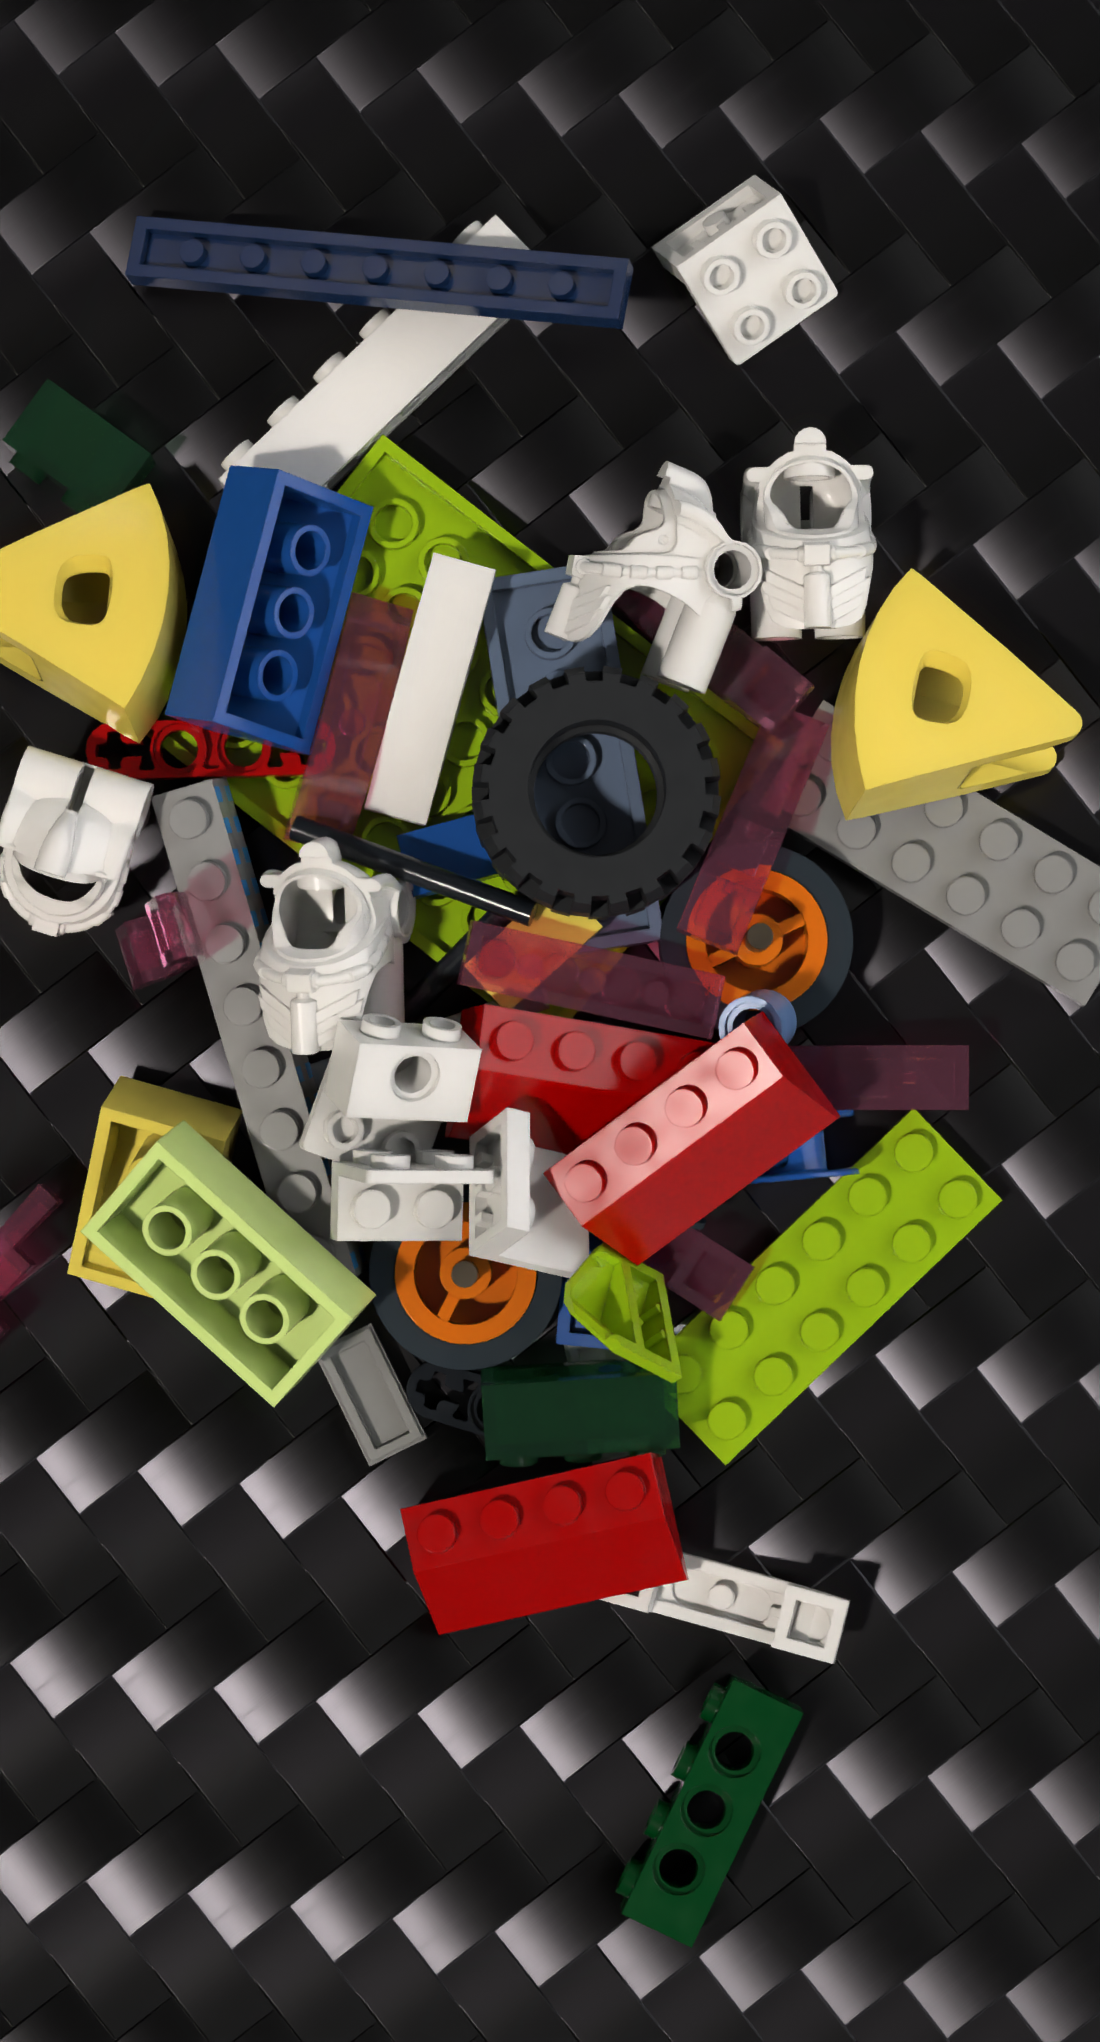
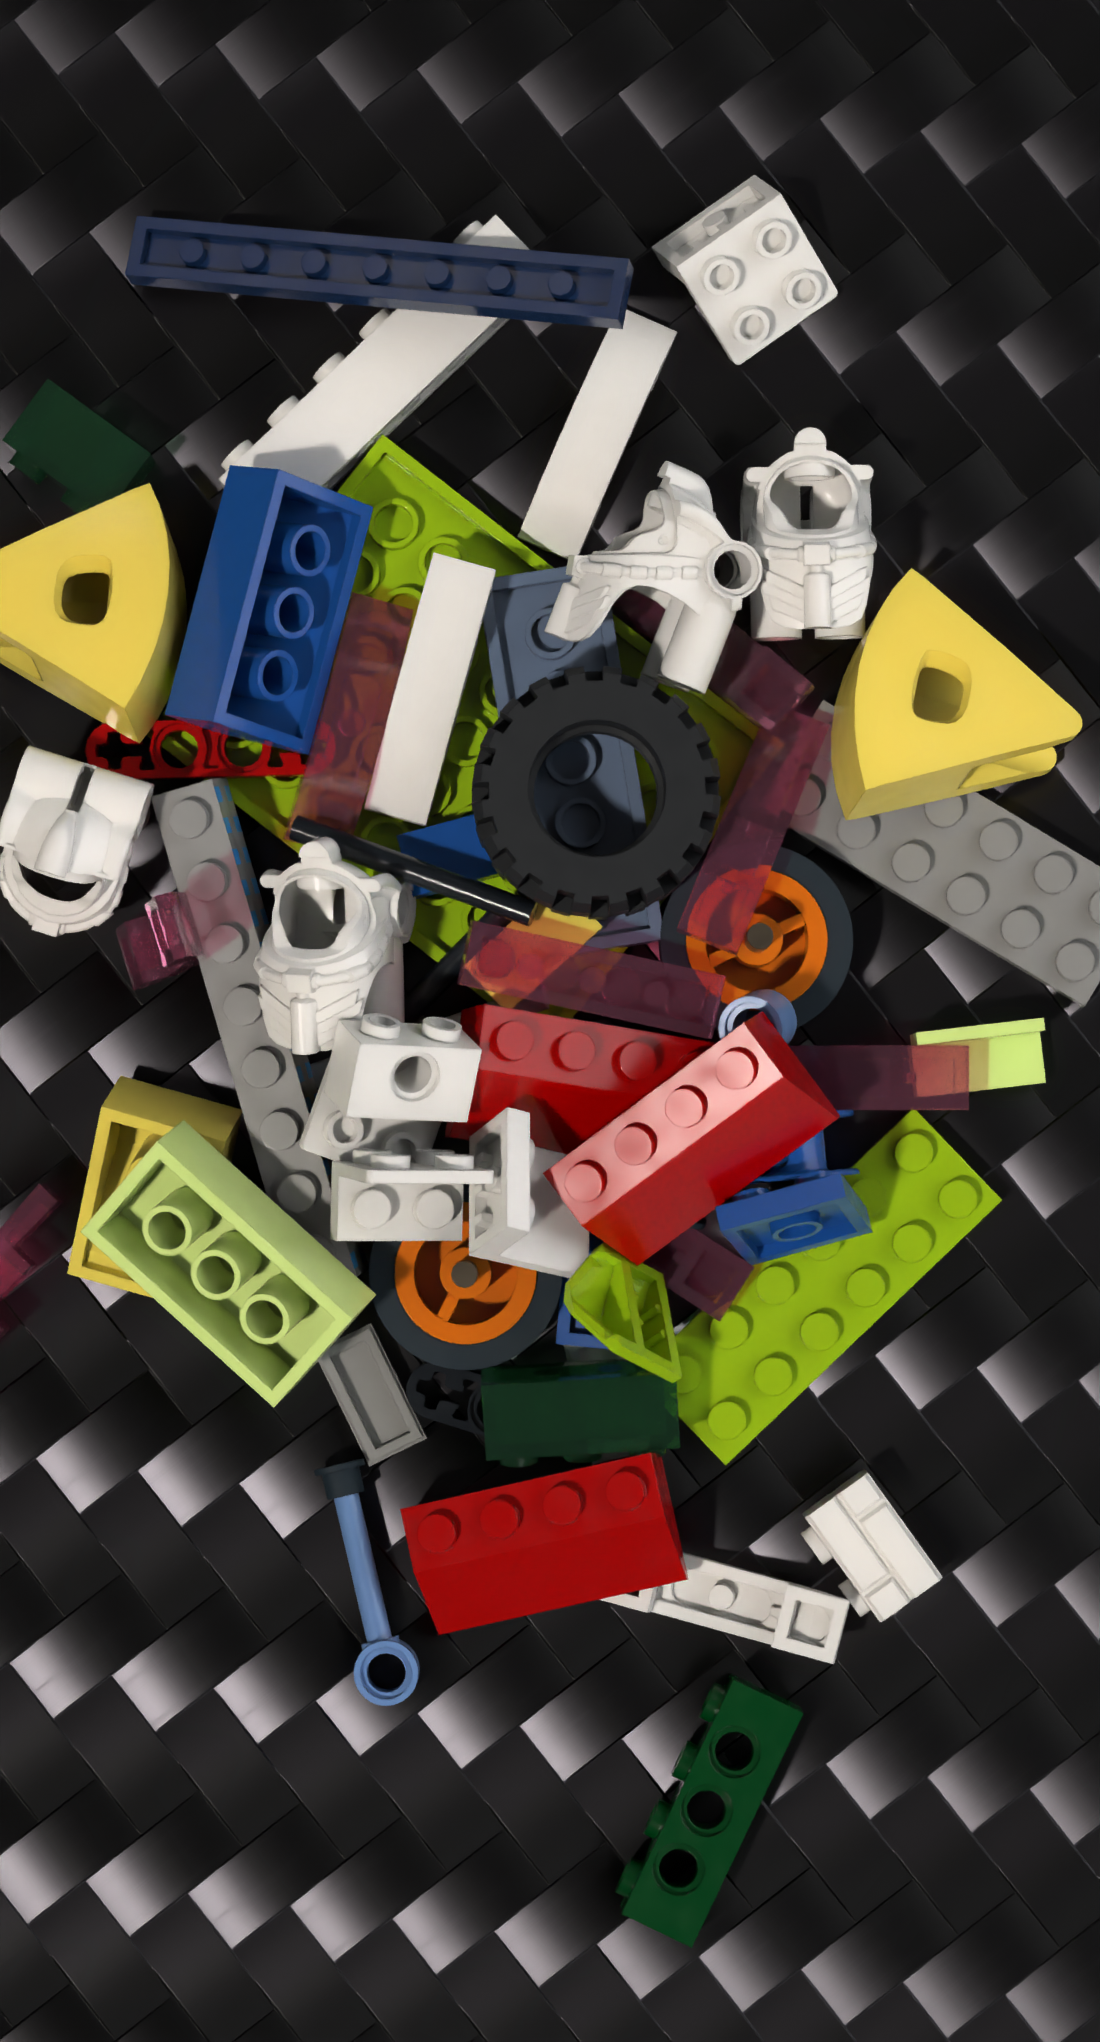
(343, 1485): none -> medium blue piece
(596, 435): none -> white slope
(794, 1218): none -> blue plate
(870, 1546): none -> white brick
(998, 1052): none -> yellowish green panel

